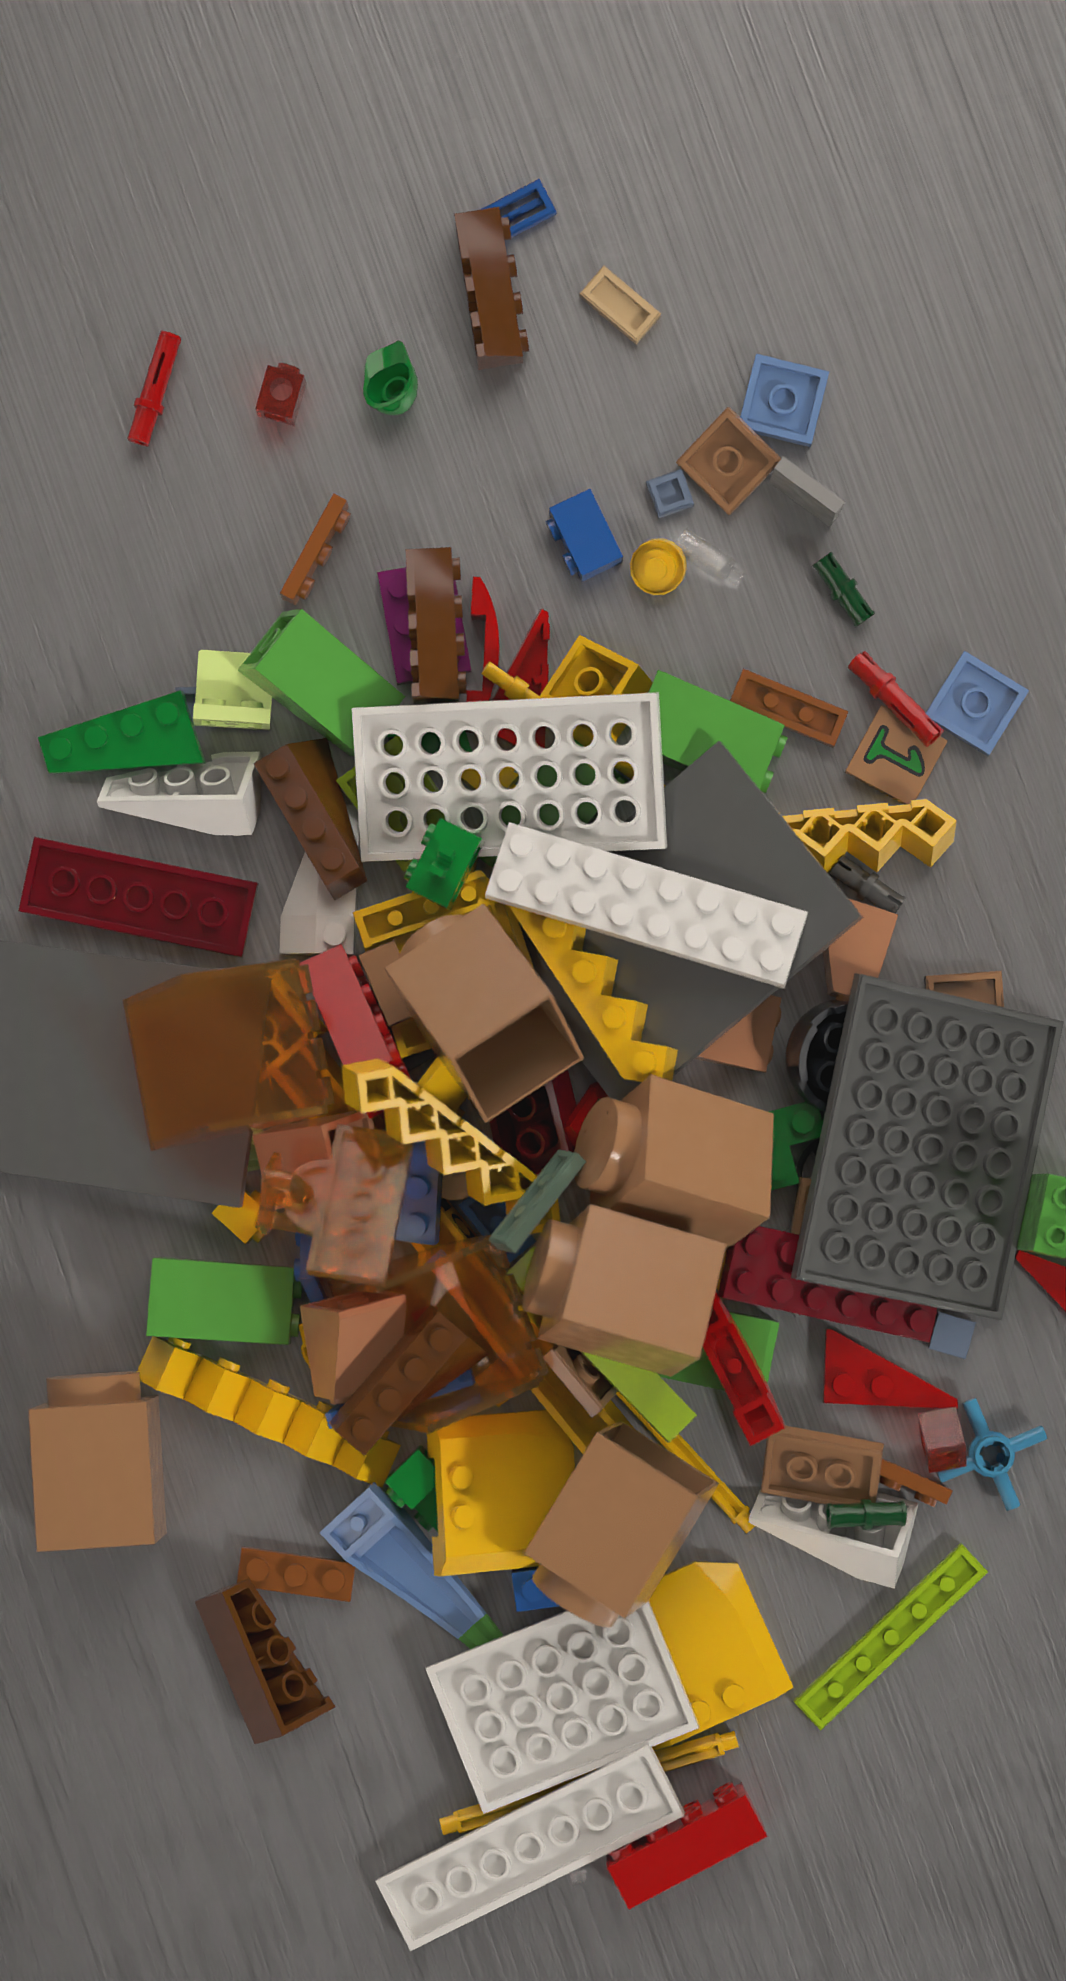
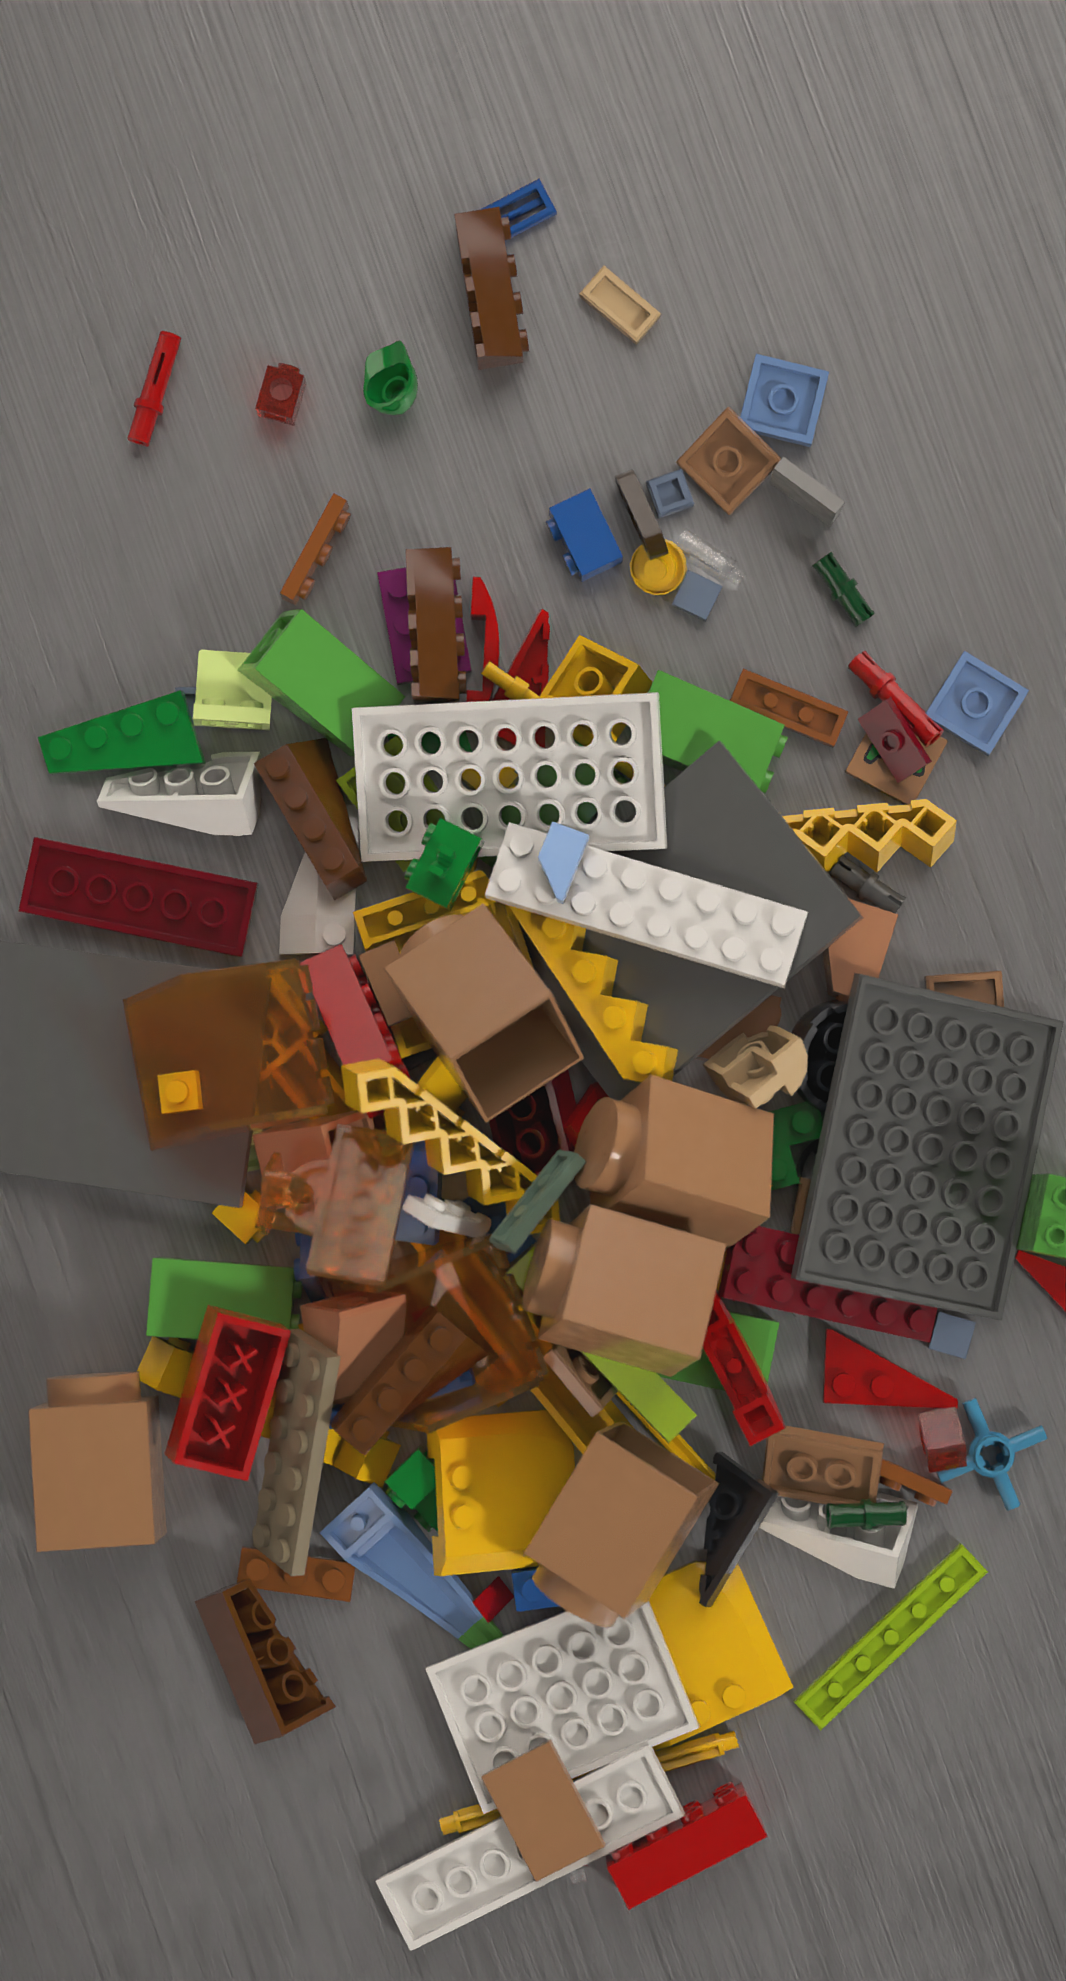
(180, 1092): none -> yellow plate
(227, 1393): none -> red brick
(296, 1452): none -> dark tan plate
(447, 1215): none -> white plate
(493, 1599): none -> red sticker
(543, 1810): none -> medium nougat tile
(561, 857): none -> light blue tile
(641, 515): none -> beam
(697, 595): none -> sand blue tile
(734, 1518): none -> black wing
(759, 1066): none -> tan brick
(894, 740): none -> dark red plate

